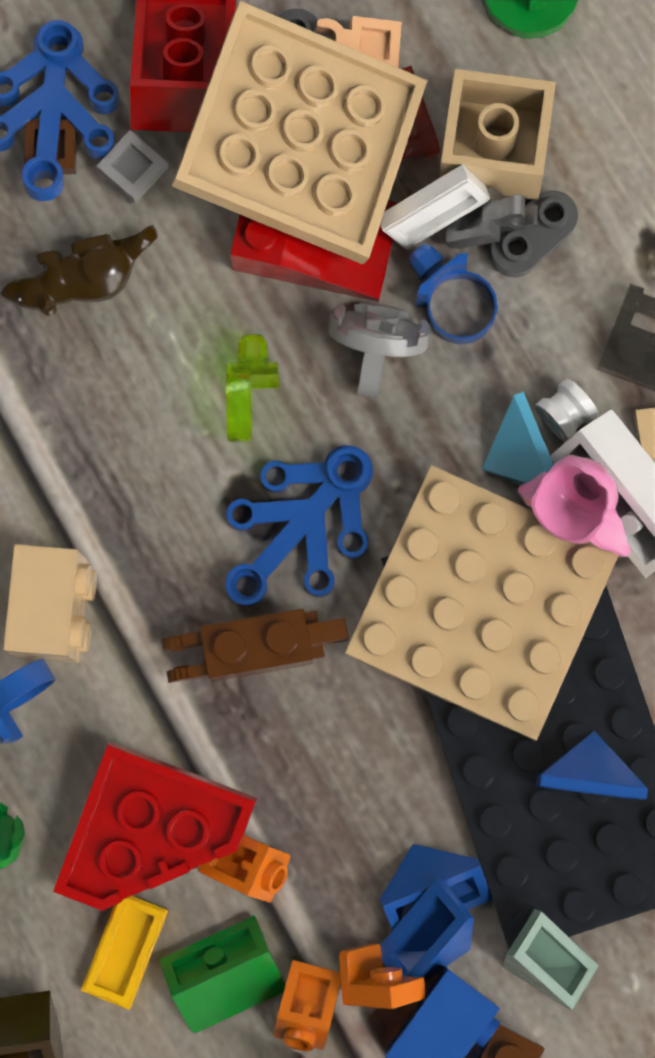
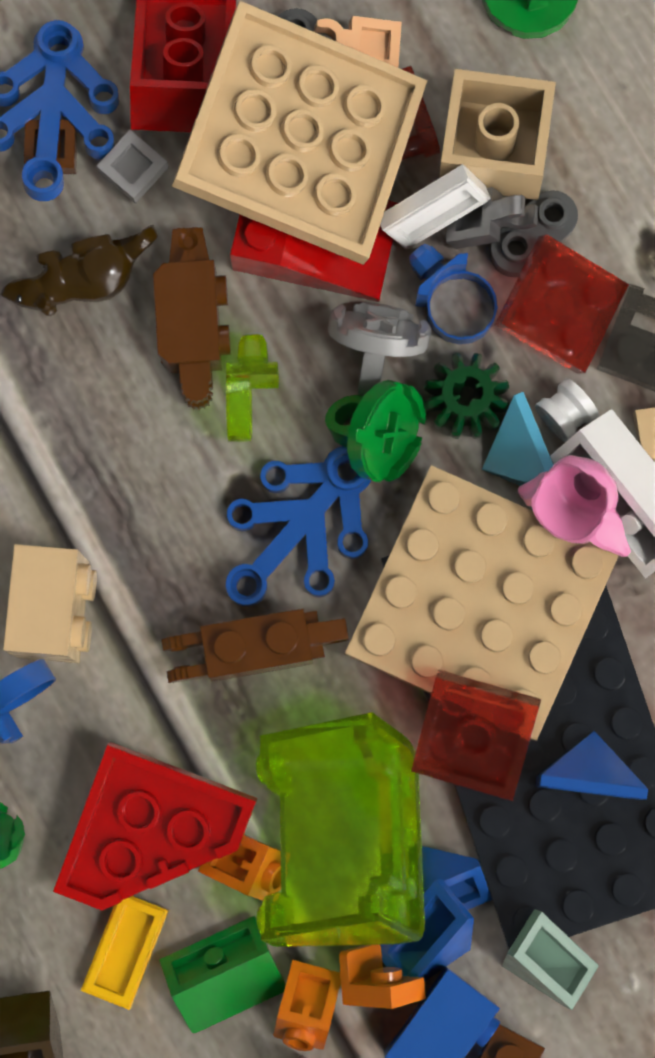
(188, 315): none -> reddish brown hinge
(344, 835): none -> clear neon green windscreen
(382, 429): none -> green tile
(475, 735): none -> clear red plate
(479, 409): none -> dark green gear
(562, 304): none -> clear red plate

